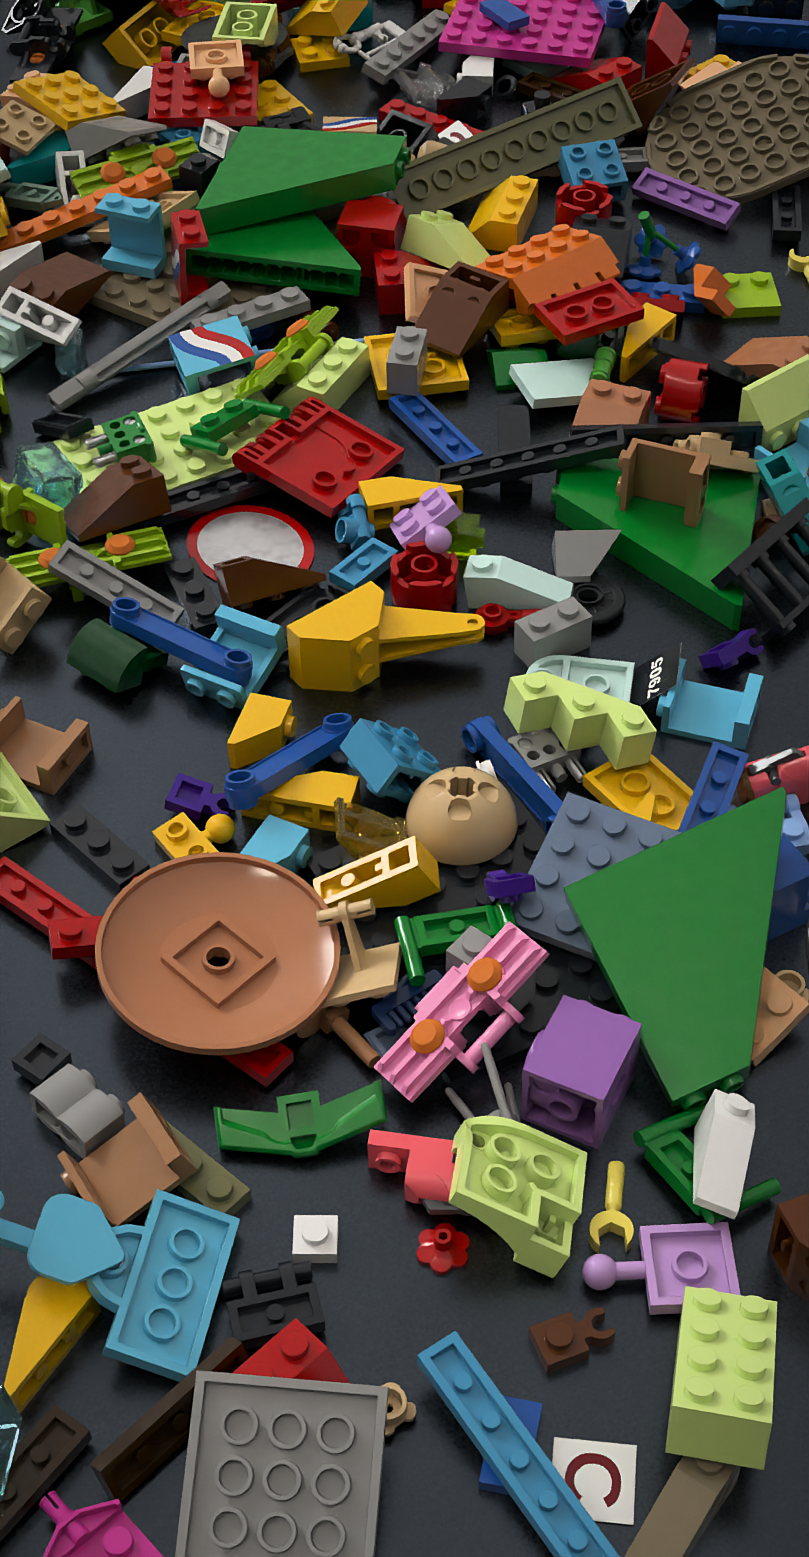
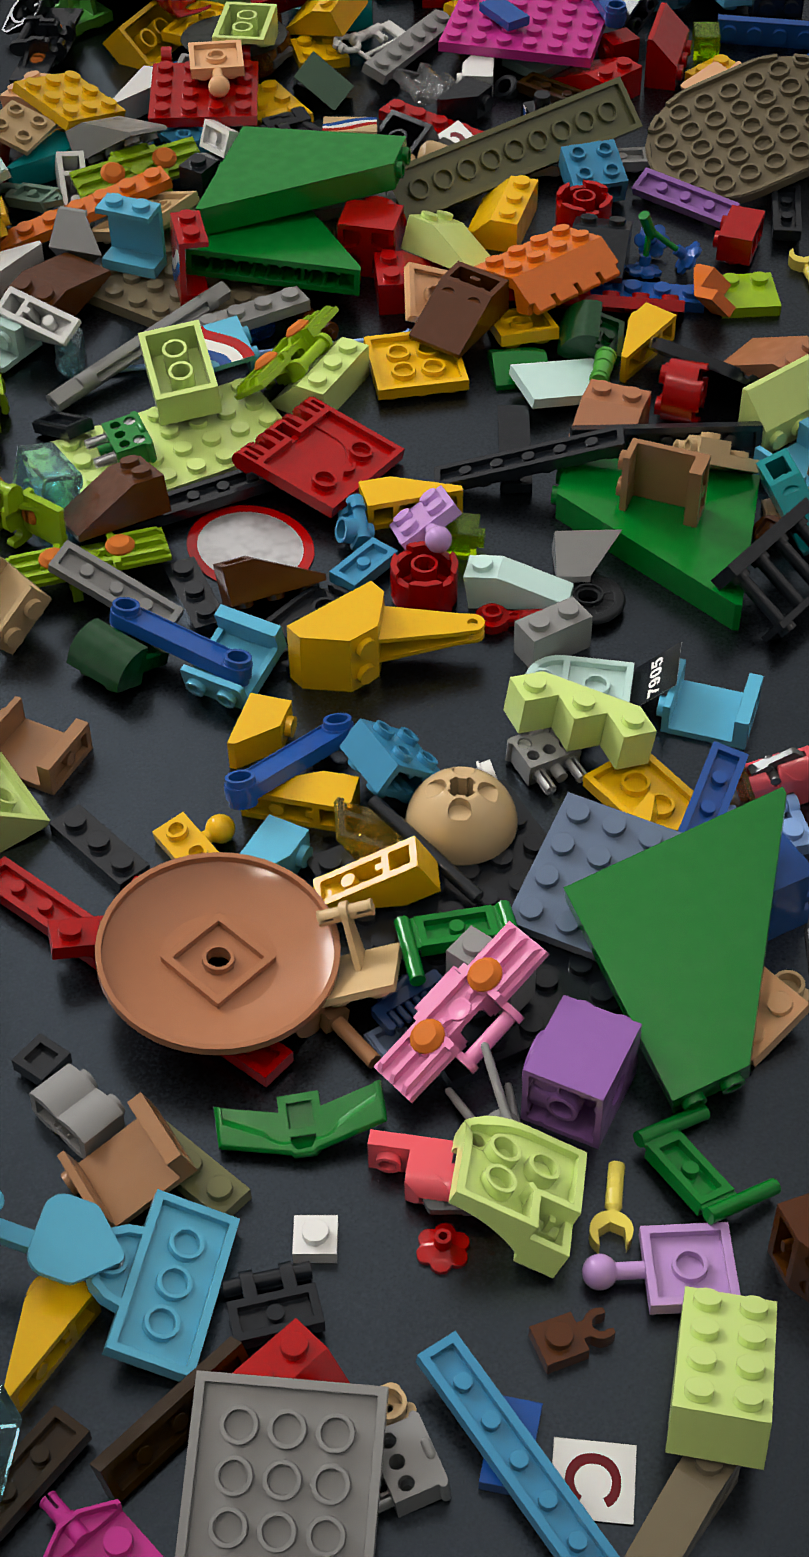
(73, 234): none -> light grey slope
(180, 372): none -> yellowish green brick
(194, 798): dark purple plate -> none
(231, 417): green plate -> none
(323, 81): none -> sand green panel
(407, 360): light grey brick -> none
(418, 1468): none -> light grey piece
(433, 428): blue plate -> none
(445, 867): none -> black bar
(484, 737): blue piece -> none
(507, 886): dark purple plate -> none
(588, 311): red plate -> none
(619, 44): none -> red brick
(652, 93): reddish brown slope -> none
(705, 40): none -> clear neon green brick
(722, 1152): white slope -> none
(726, 653): dark purple plate -> none
(739, 235): none -> red brick

